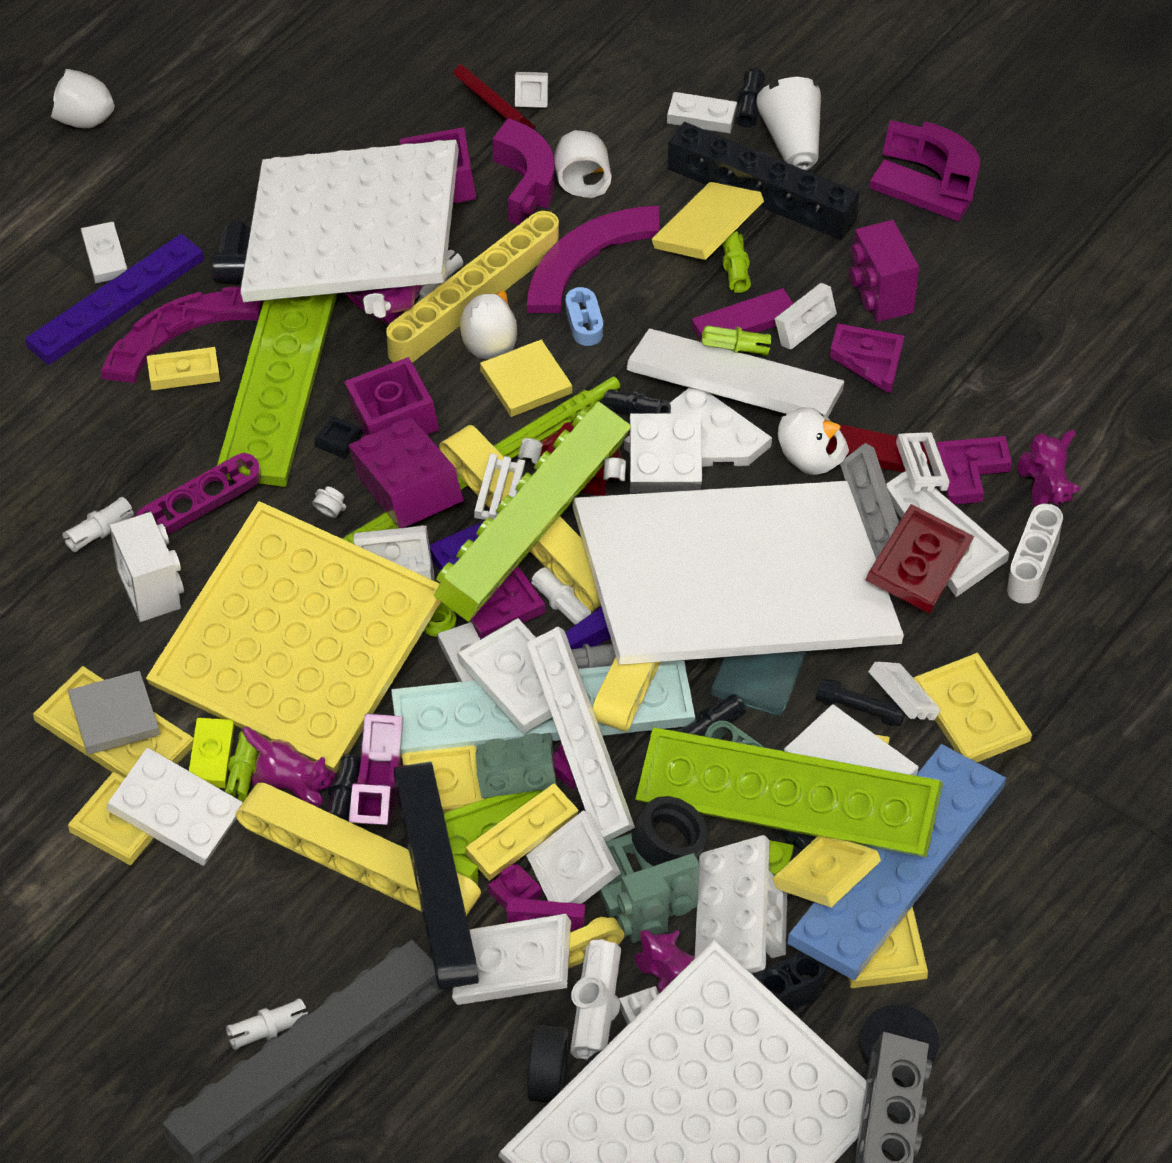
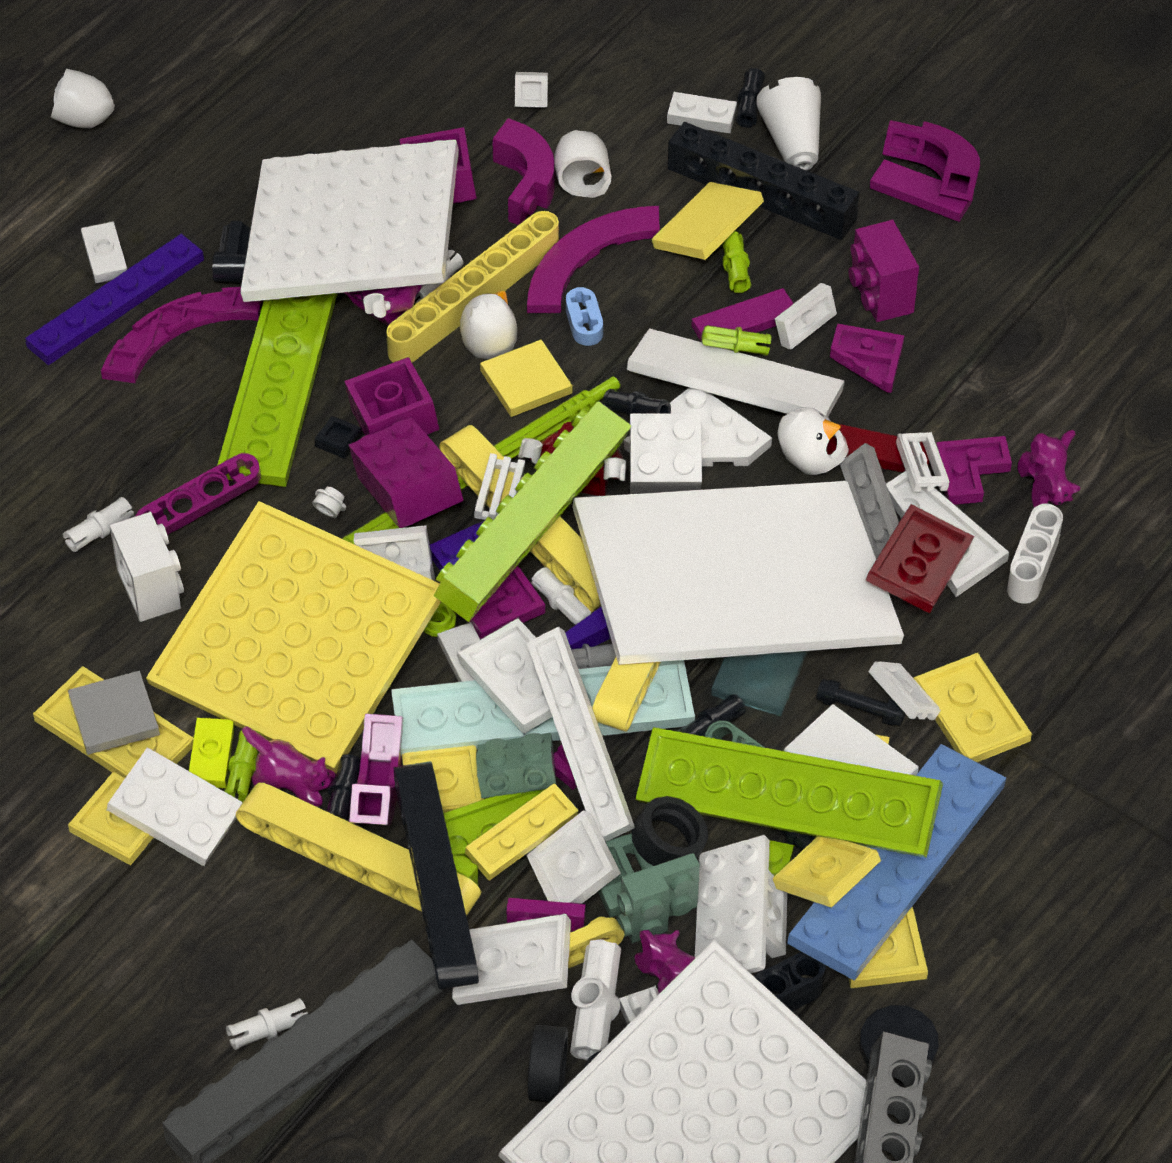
(183, 368): light yellow plate -> none
(490, 96): dark red tile -> none
(514, 883): magenta tile -> none

